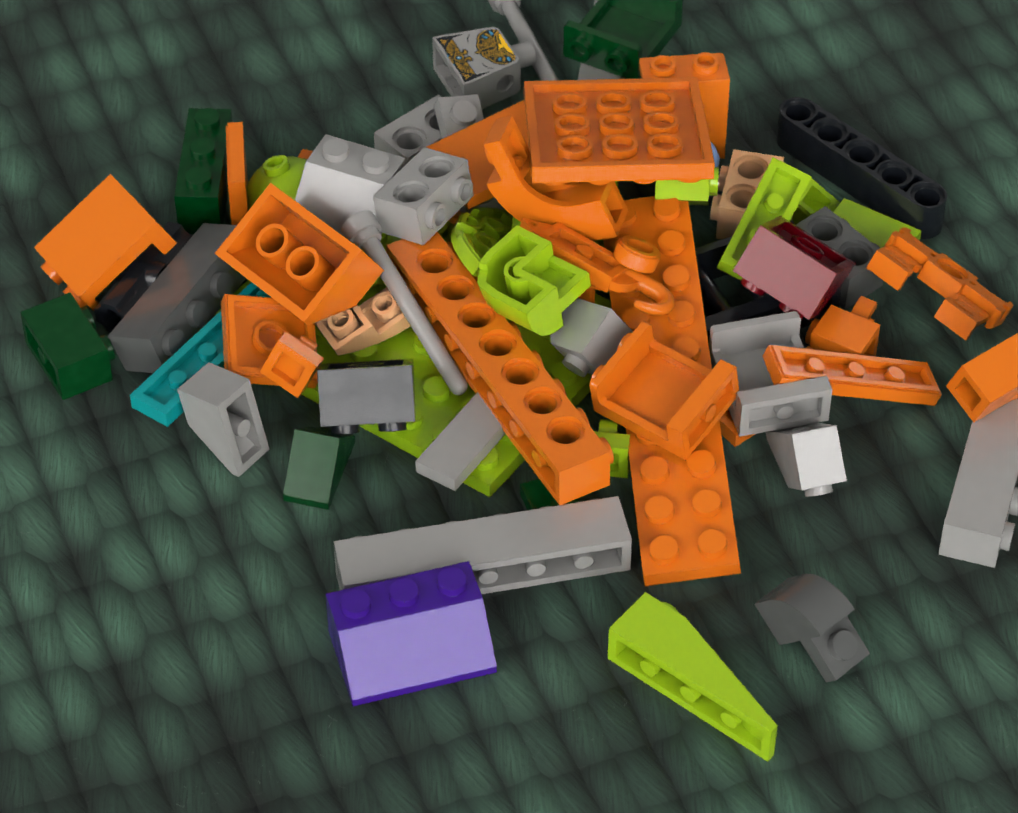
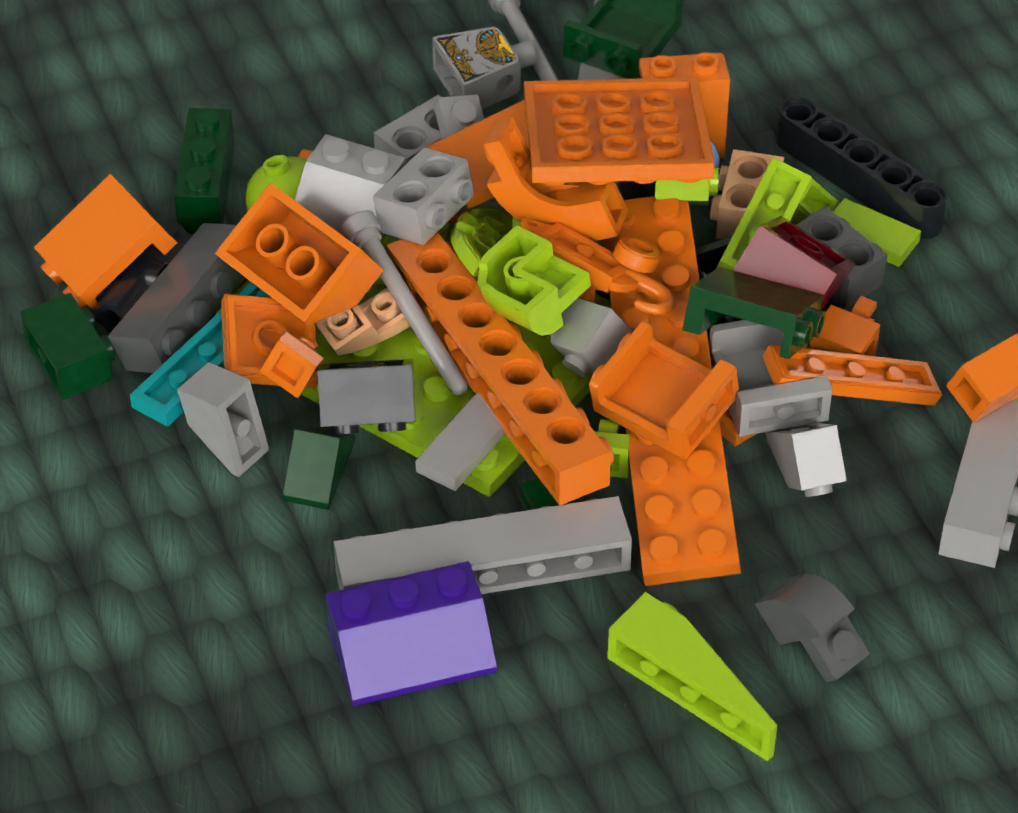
(236, 171): orange tile -> none
(757, 301): none -> dark green panel
(965, 301): orange piece -> none

